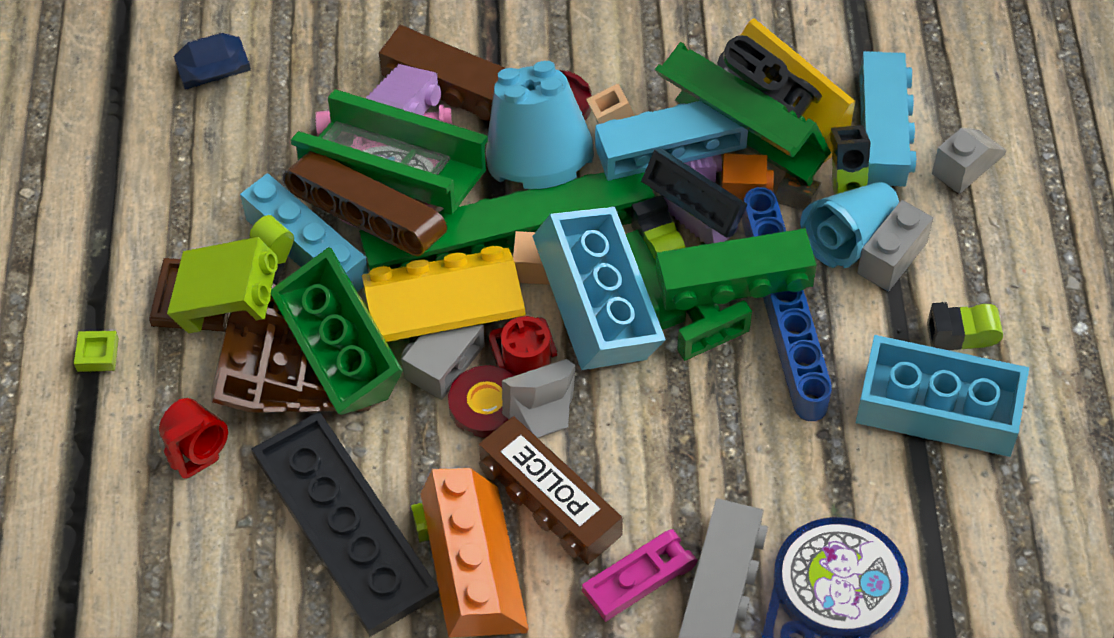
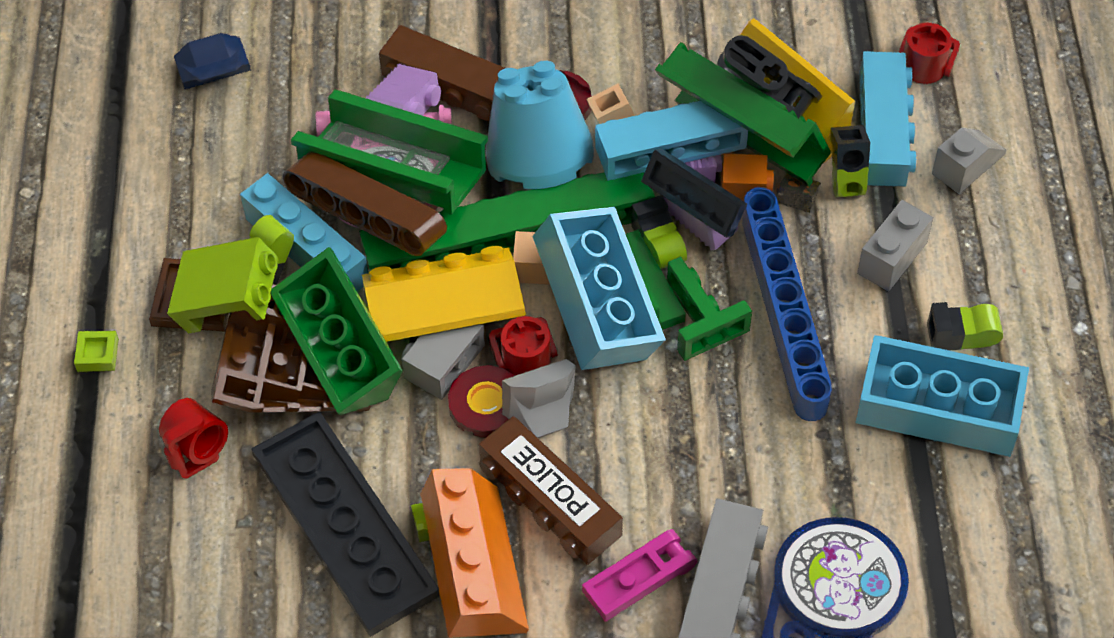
(735, 269): green brick -> none
(846, 222): medium azure cone -> none
(928, 52): none -> red piece

